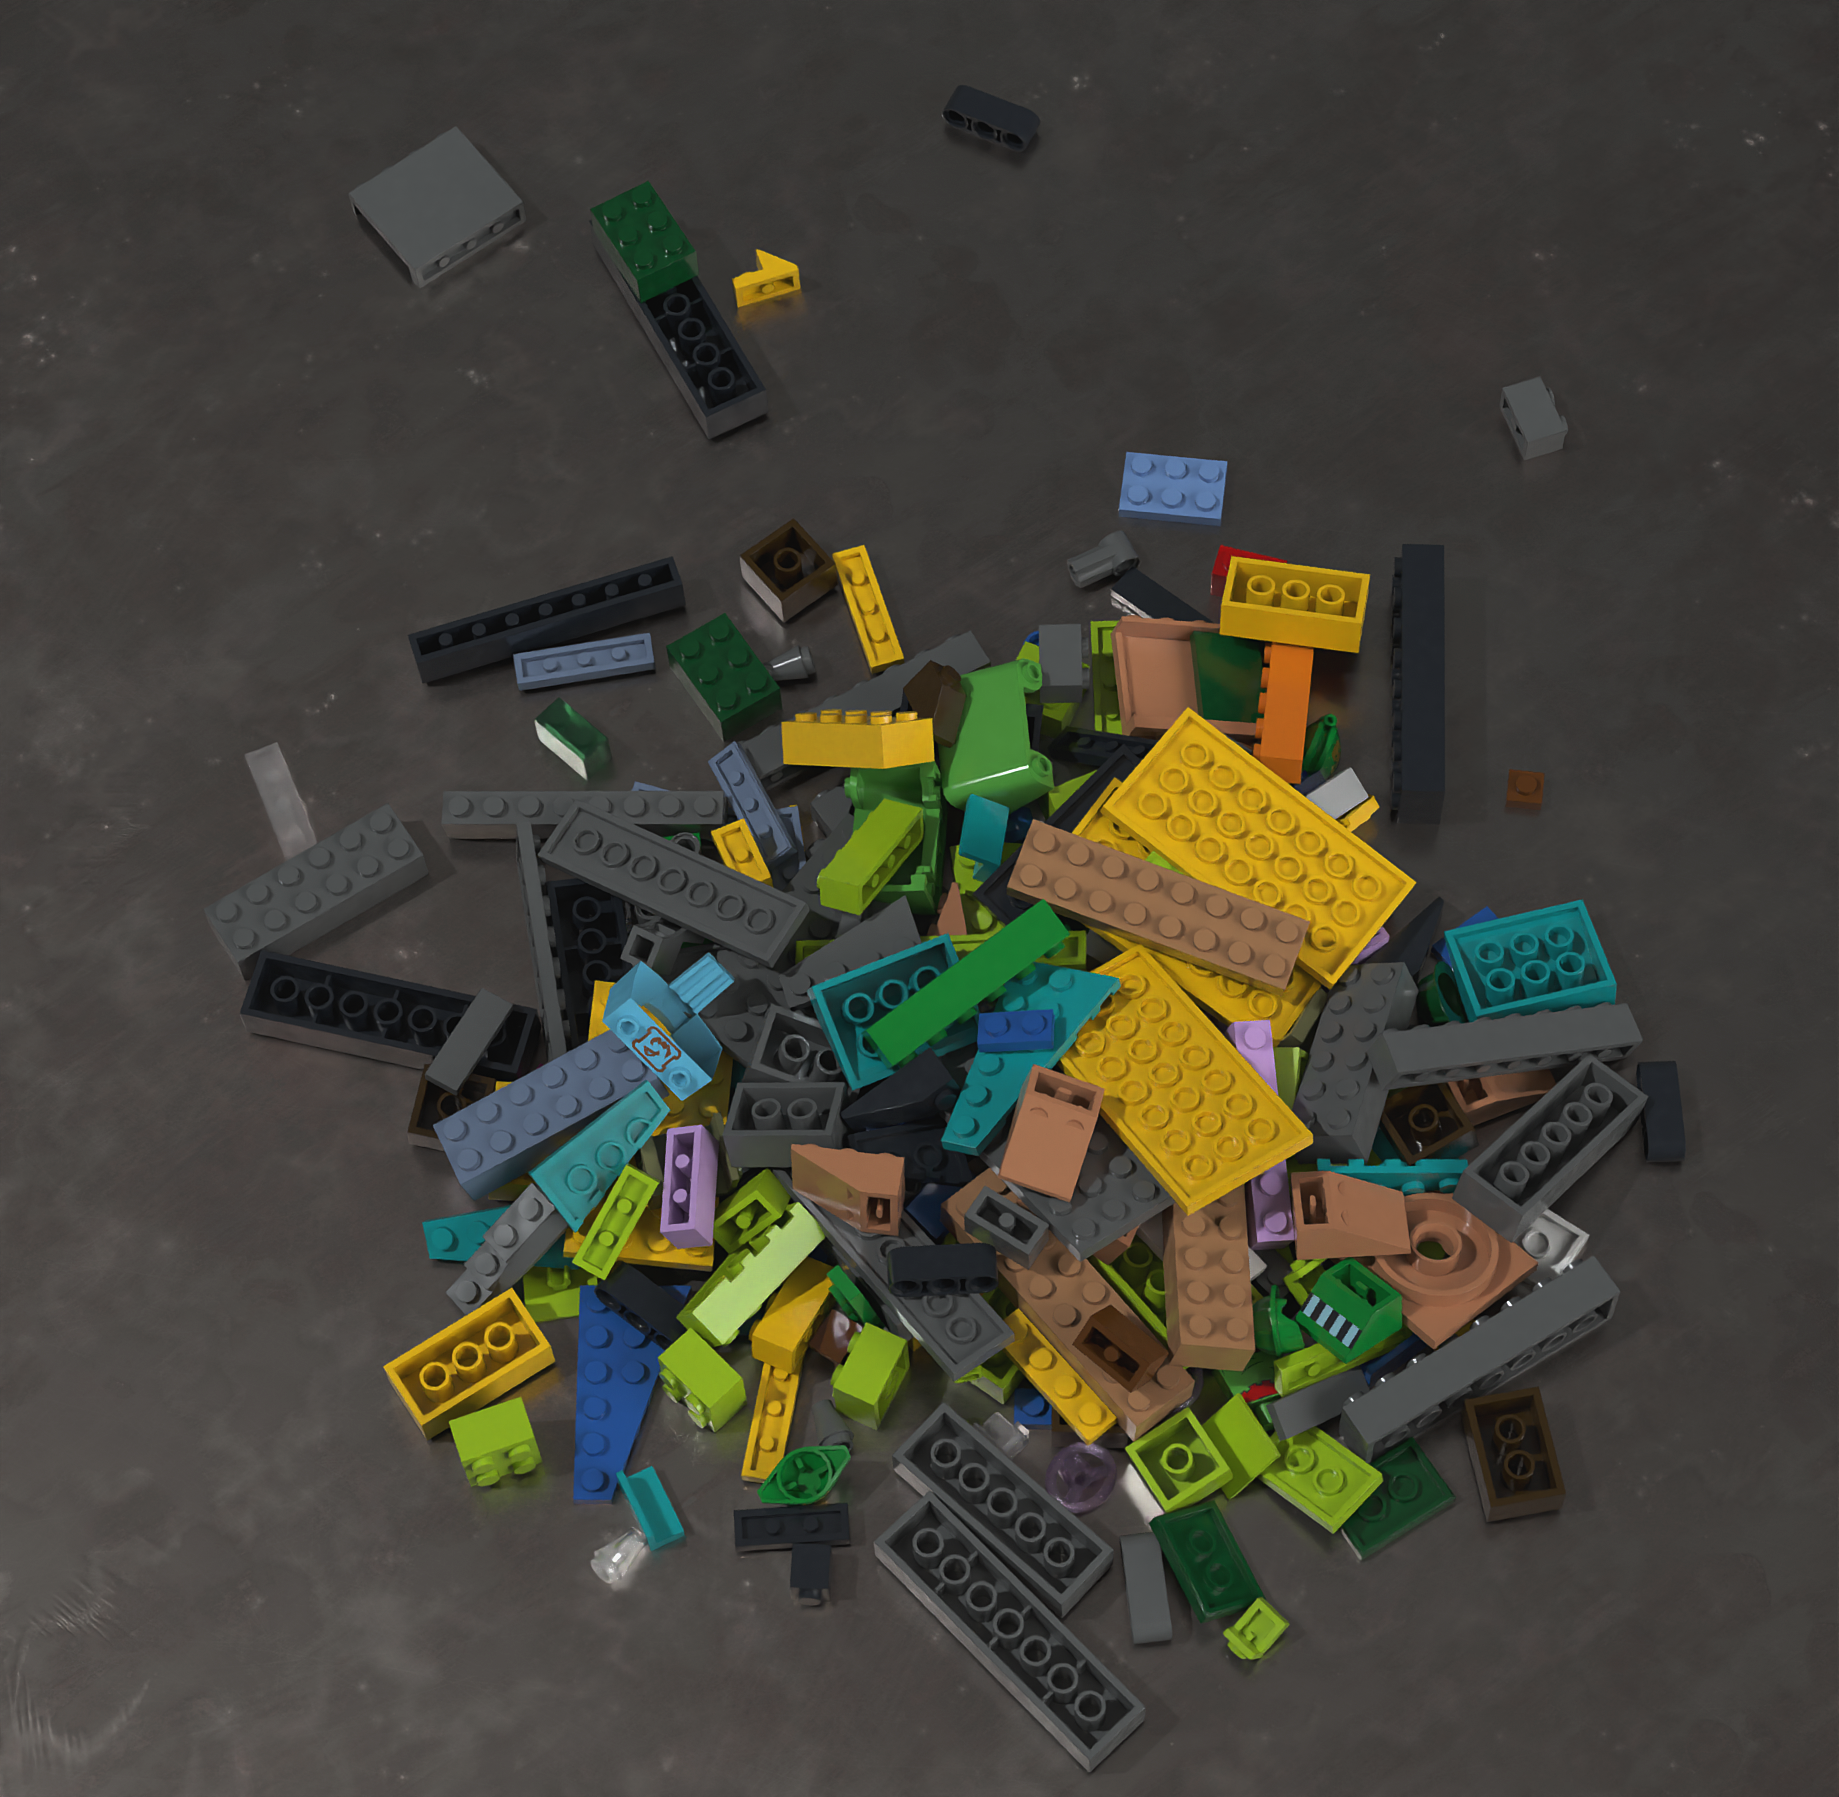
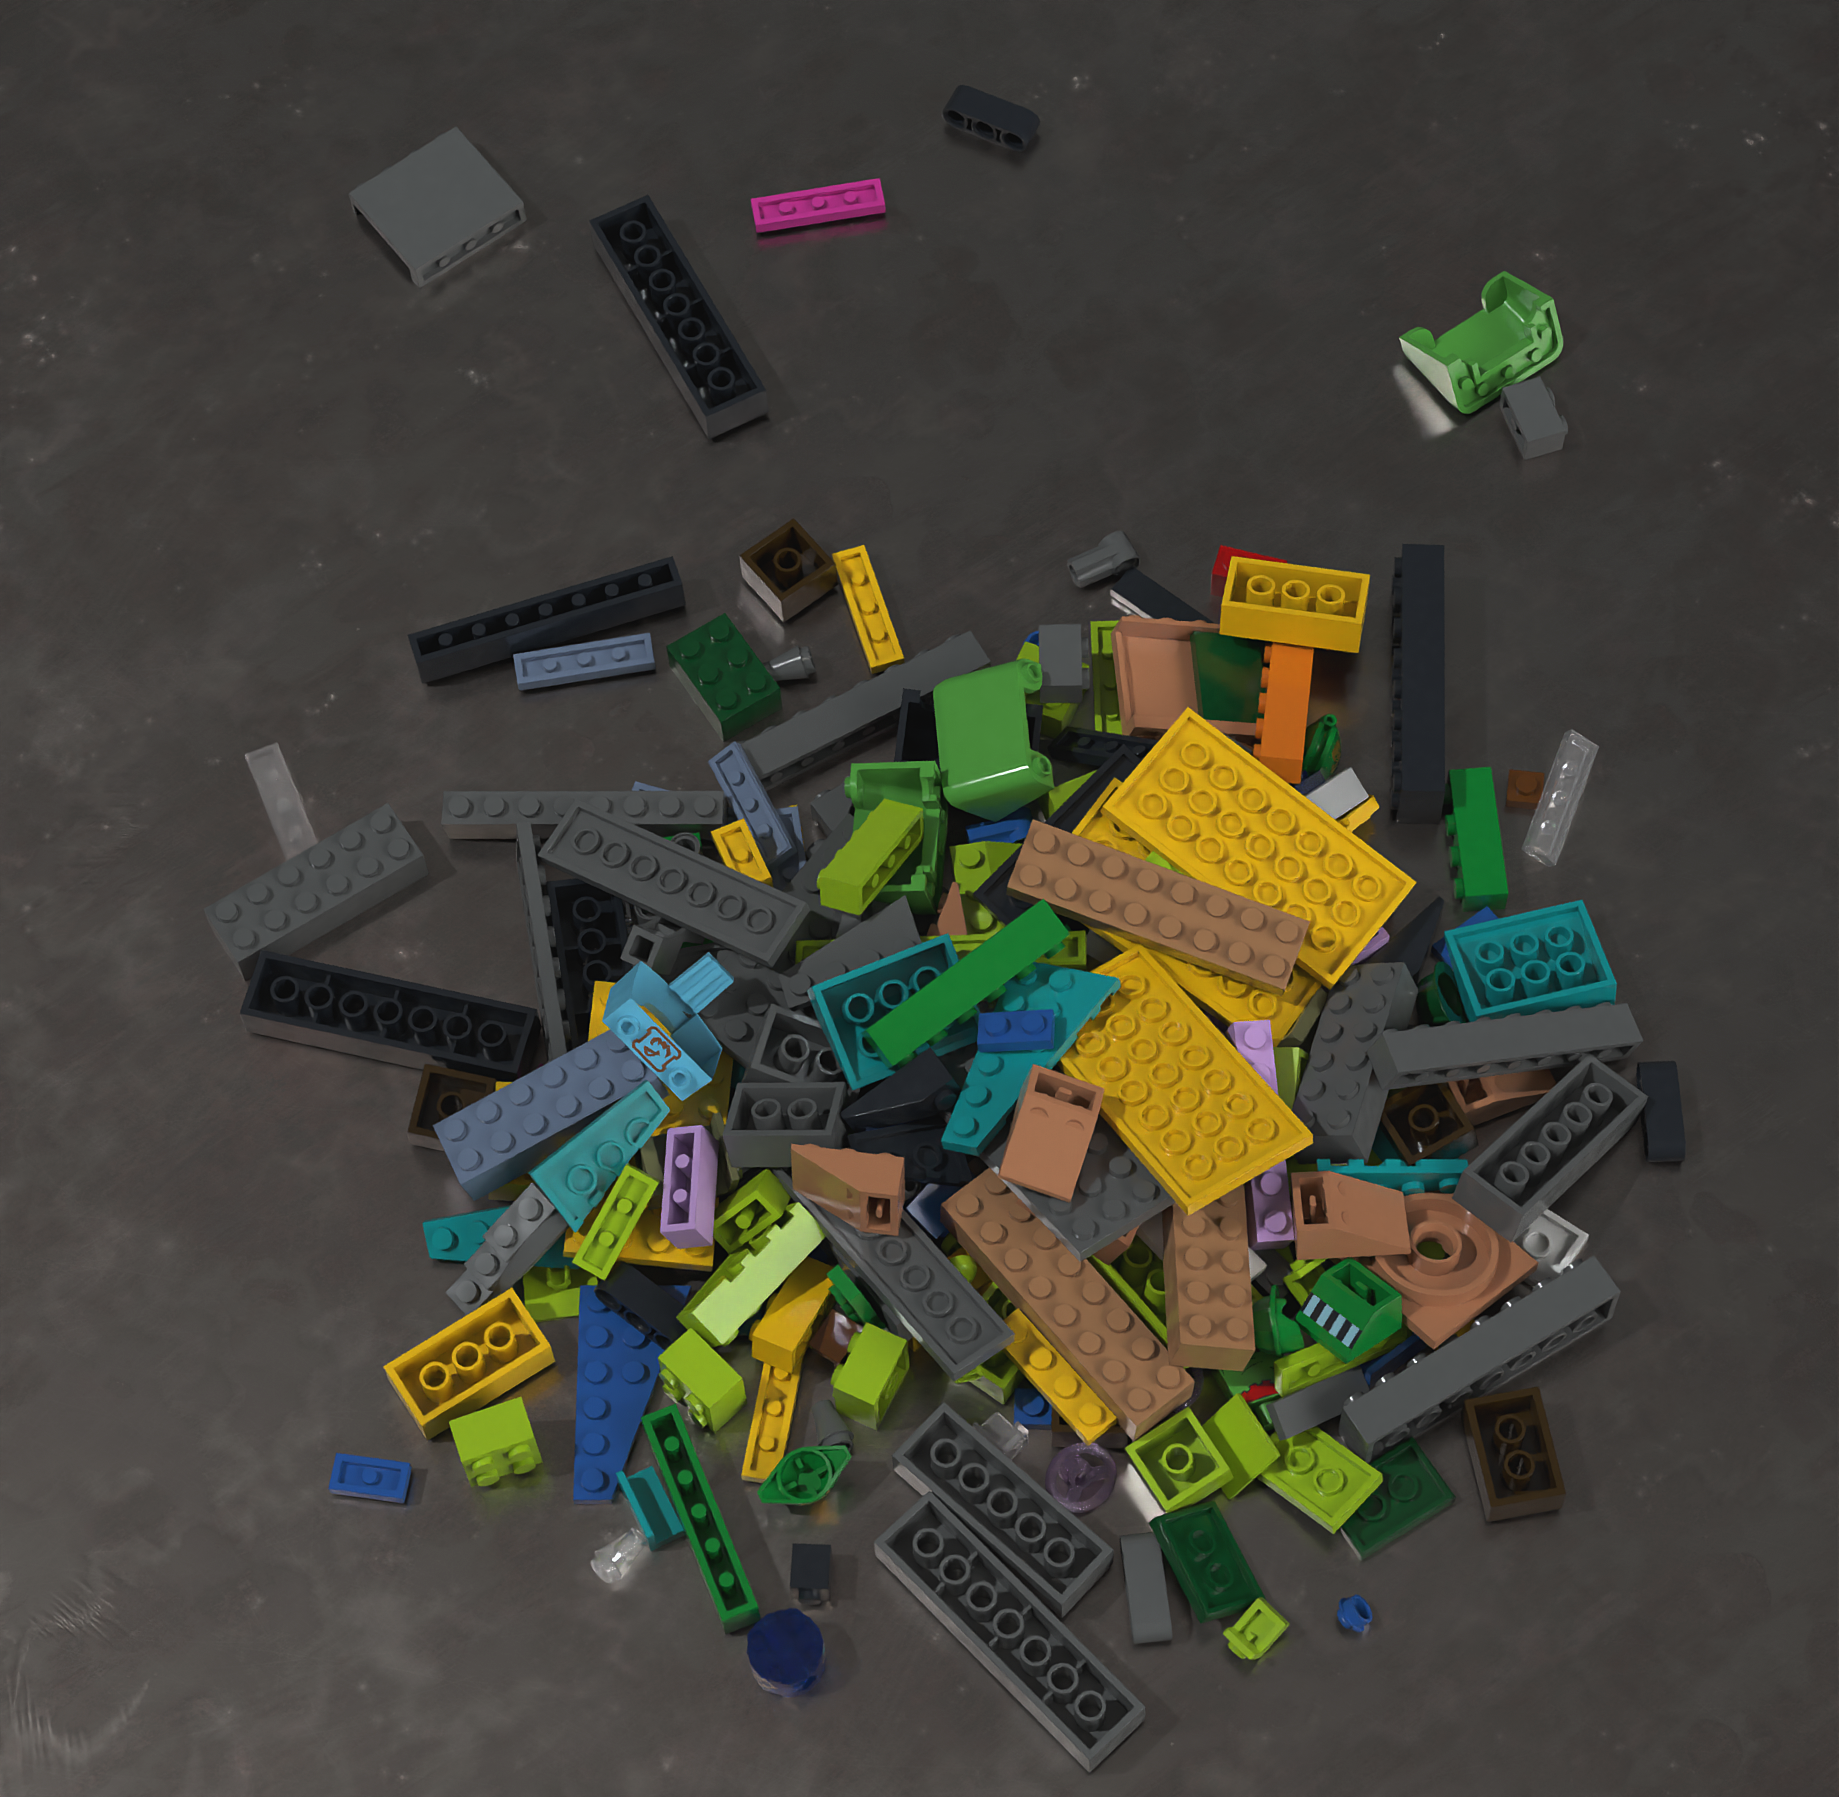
(370, 1478): none -> blue plate
(469, 1041): dark grey tile -> none
(573, 738): clear green brick -> none
(644, 241): dark green brick -> none
(701, 1519): none -> green brick
(772, 279): yellow slope -> none
(786, 1652): none -> clear blue brick
(788, 1525): black plate -> none
(818, 205): none -> dark pink plate
(857, 739): yellow brick -> none
(938, 695): dark brown slope -> none
(942, 1270): black beam -> none
(983, 835): teal panel -> none
(1006, 1227): dark grey brick -> none
(1120, 1348): reddish brown brick -> none
(1173, 489): medium blue plate -> none
(1354, 1613): none -> blue plate
(1476, 840): none -> green brick
(1491, 349): none -> bright green windscreen
(1560, 798): none -> clear tile

